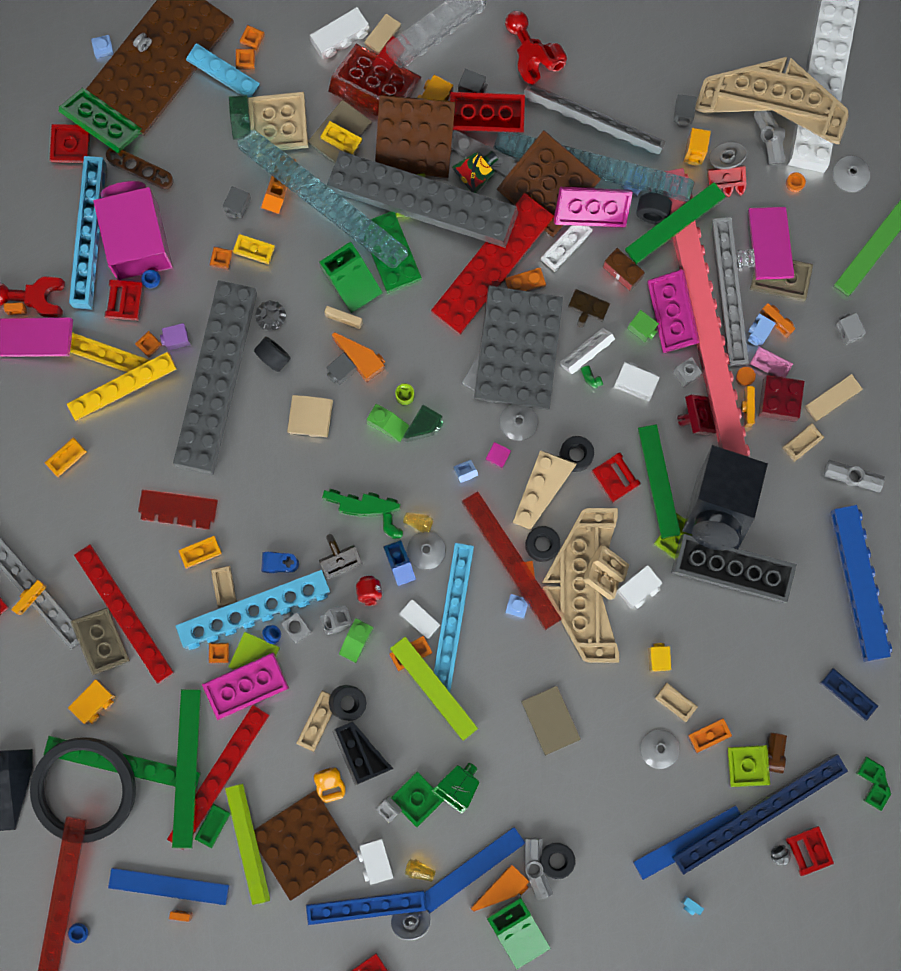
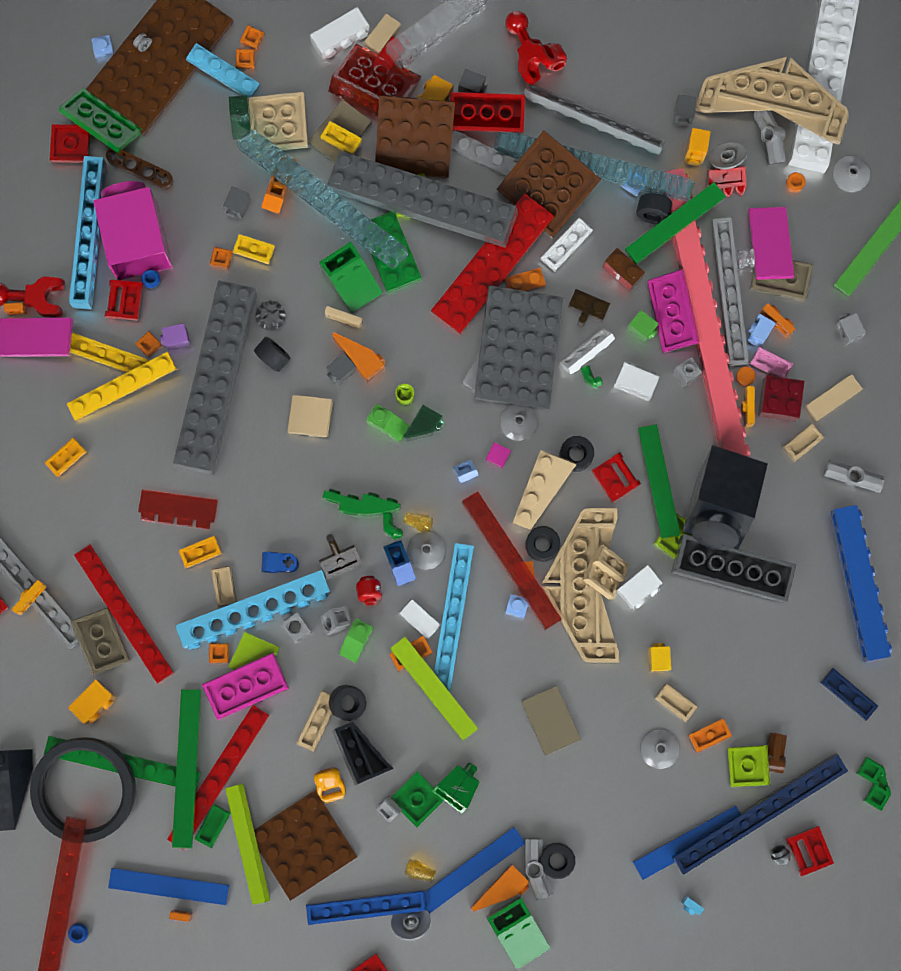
(271, 634): blue plate -> none
(375, 861): white brick -> none
(476, 170): torso -> none
(592, 207): tile -> none
(698, 415): dark red tile -> none

